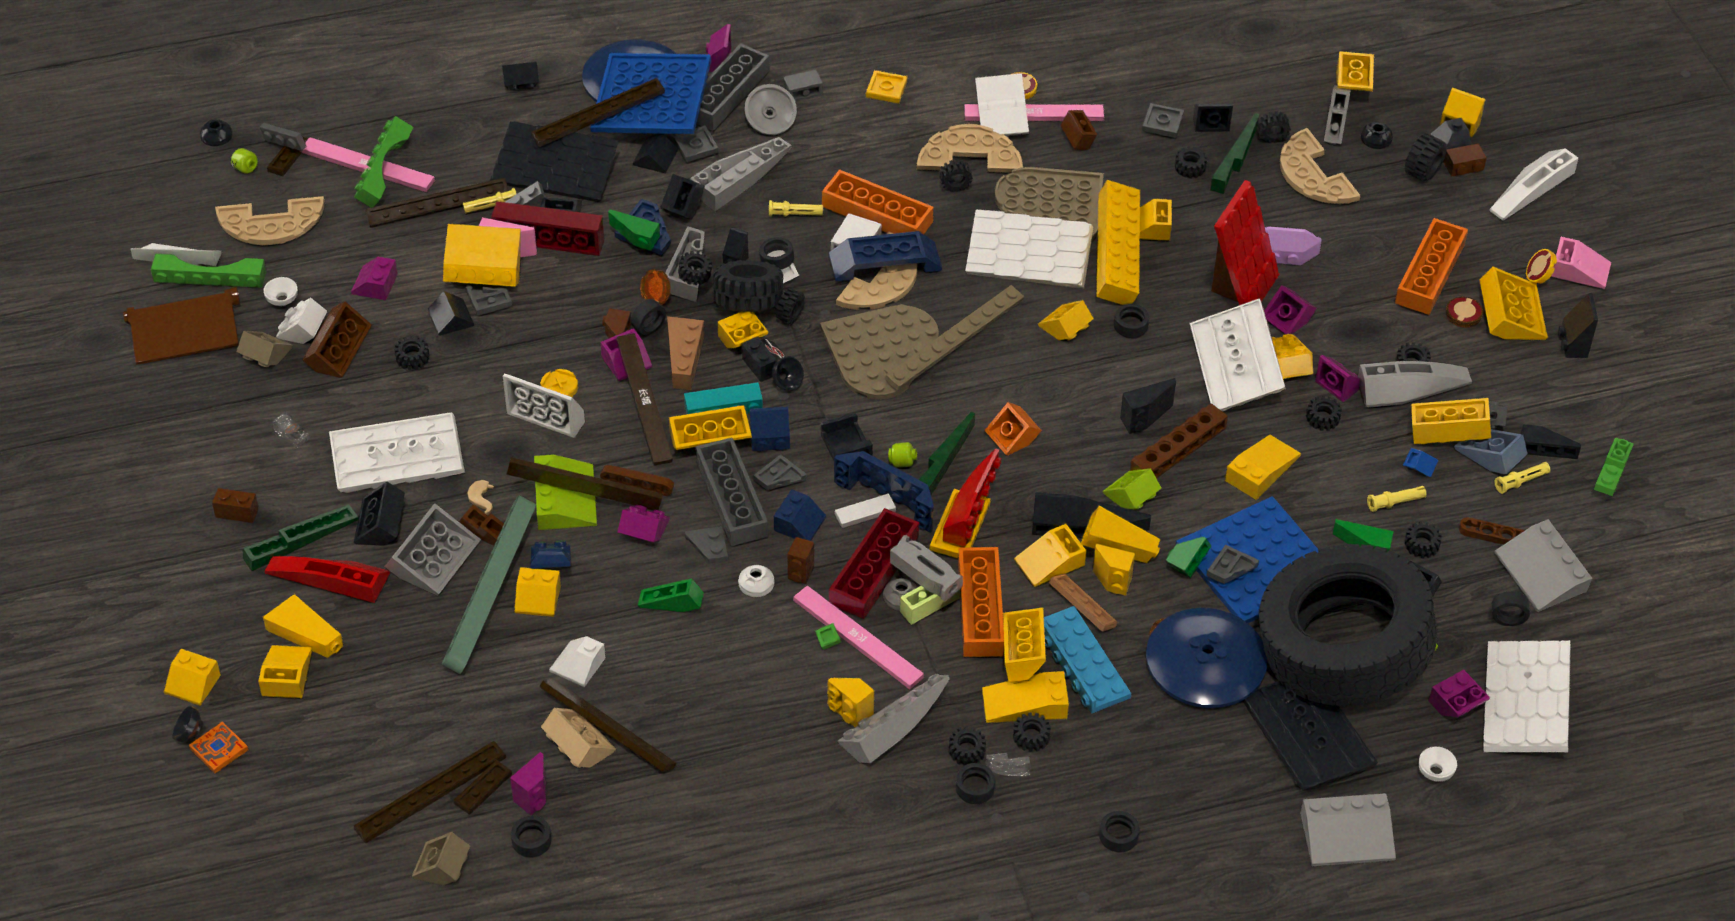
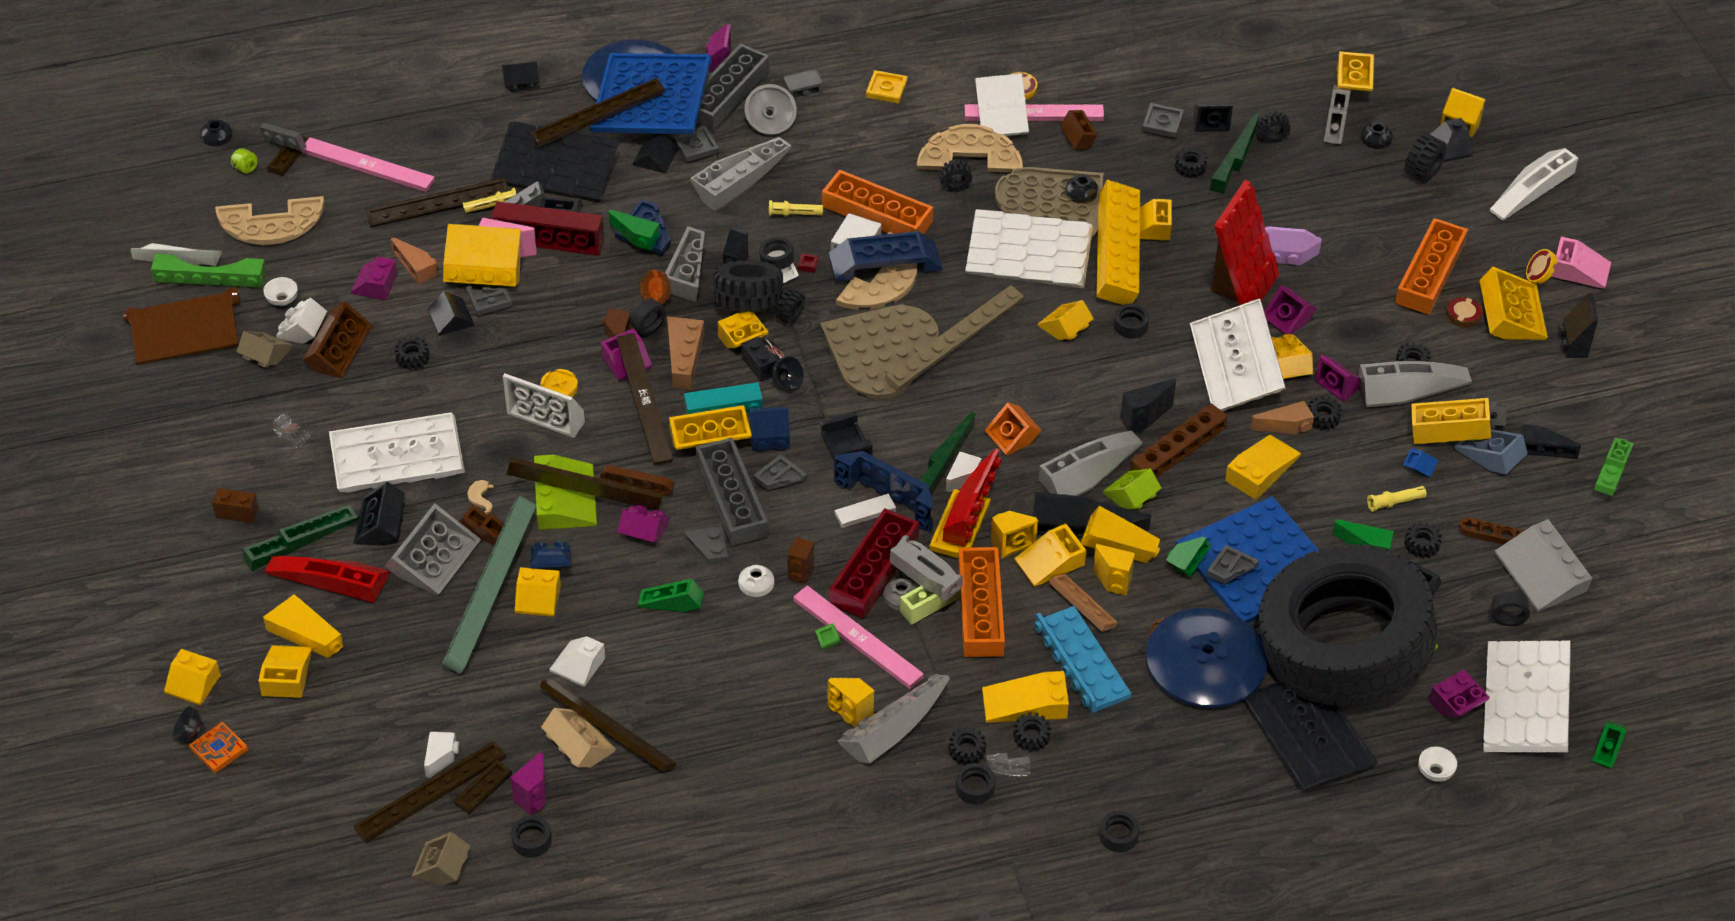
(372, 185): bright green arch -> none
(415, 260): none -> nougat slope
(440, 752): none -> white slope
(682, 196): black slope -> none
(695, 260): black tyre -> none
(798, 516): dark blue slope -> none
(808, 263): none -> dark red tile
(902, 455): lime head -> none
(961, 470): none -> white slope
(1013, 532): none -> yellow slope
(1024, 643): yellow slope -> none
(1081, 192): none -> black piece
(1087, 464): none -> light grey wedge
(1286, 419): none -> medium nougat slope
(1306, 176): tan plate -> none
(1348, 829): light grey slope -> none
(1465, 160): reddish brown brick -> none
(1515, 479): light yellow pin -> none
(1610, 744): none -> green slope

